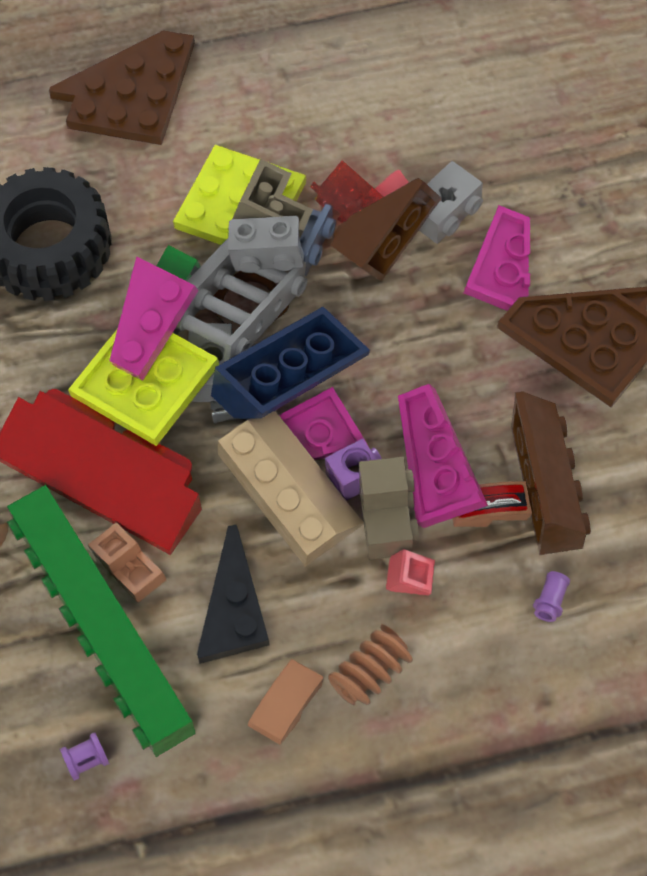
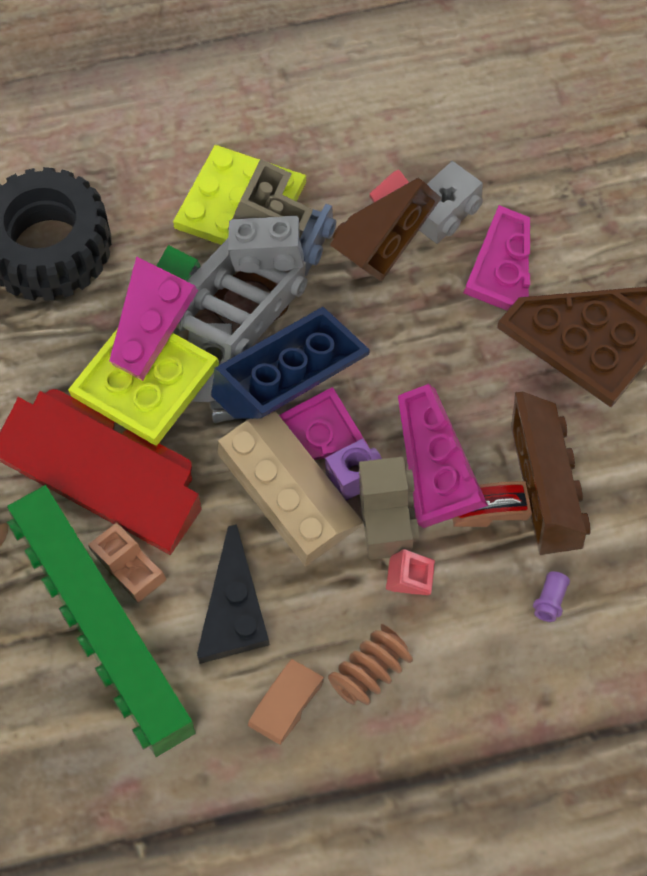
(84, 756): medium lavender bush -> none
(130, 91): reddish brown wing -> none
(345, 192): clear red bracket -> none

